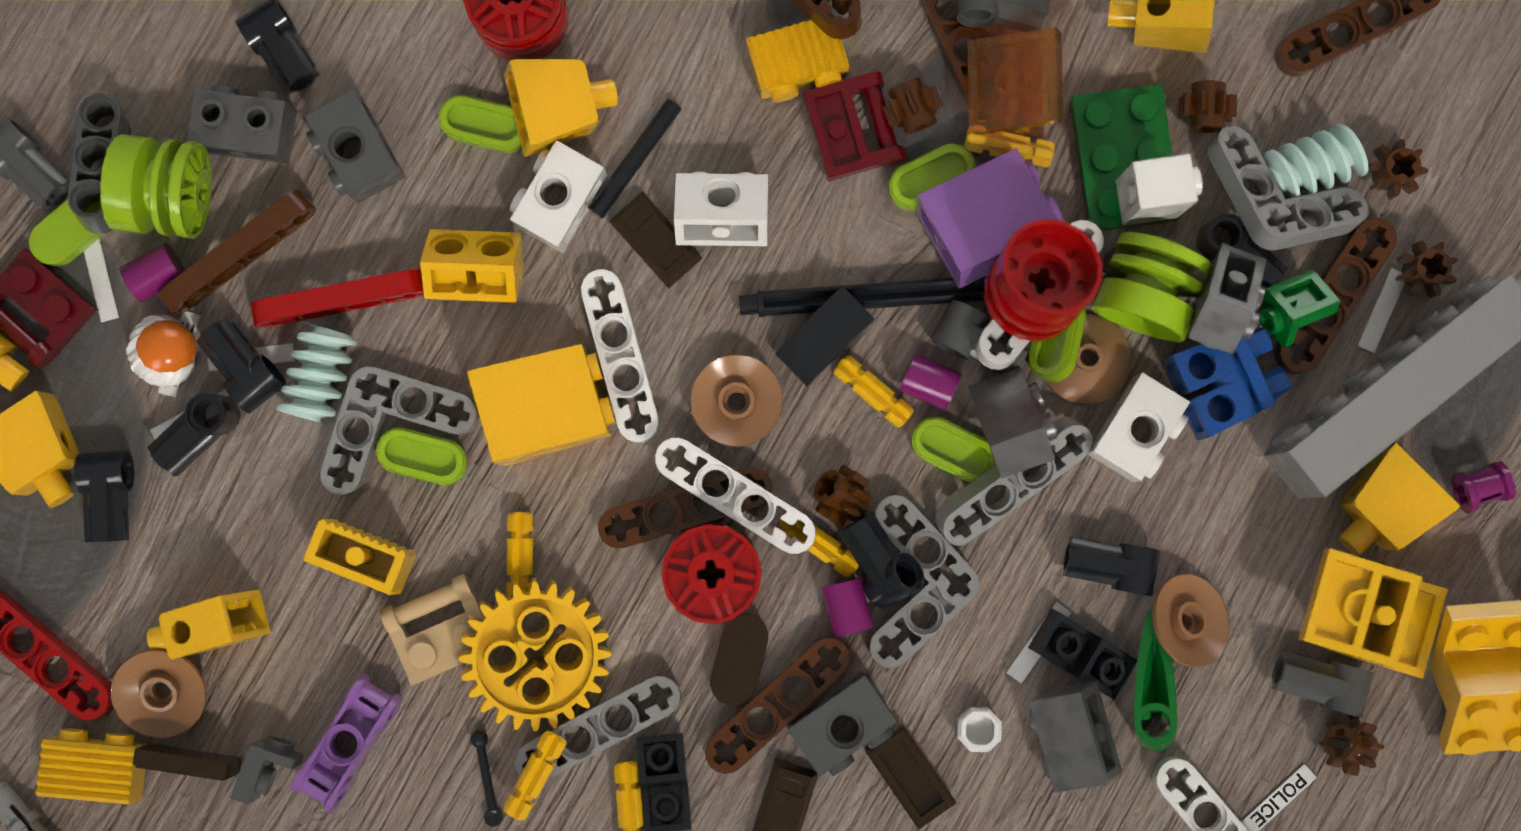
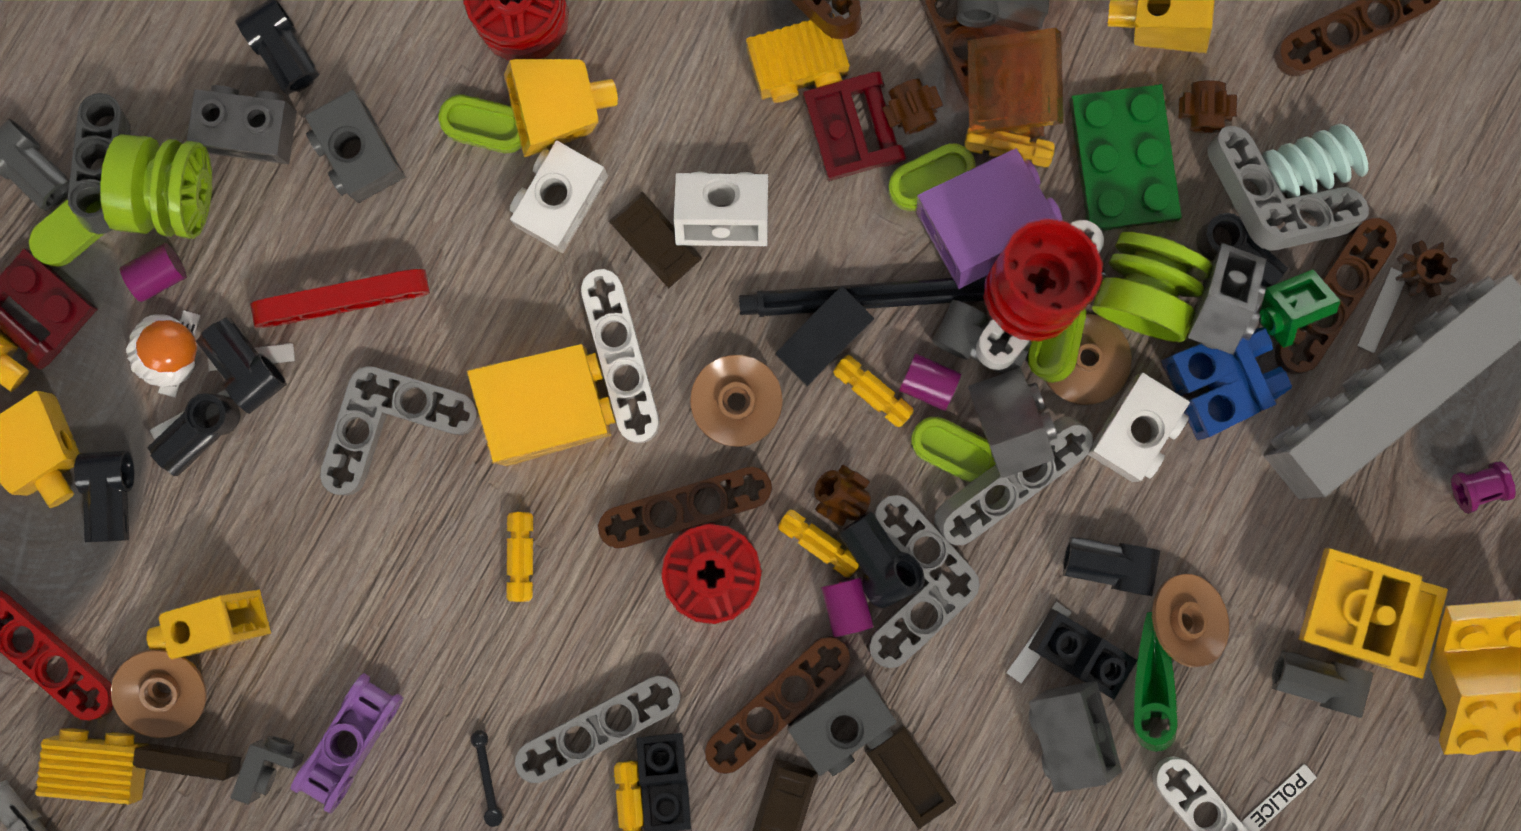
(100, 282): white sticker -> none
(237, 252): reddish brown beam -> none
(316, 373): light aqua piece -> none
(360, 556): yellow brick -> none
(422, 456): lime tile -> none
(438, 646): tan plate -> none
(472, 265): yellow brick -> none
(504, 627): yellow gear -> none
(534, 775): yellow axle -> none
(635, 158): black bar -> none
(738, 491): white beam -> none
(739, 659): dark brown tile -> none
(979, 729): white tile -> none
(1158, 189): white brick -> none
(1364, 746): reddish brown gear -> none
(1392, 503): yellow torso -> none
(1408, 162): reddish brown gear -> none

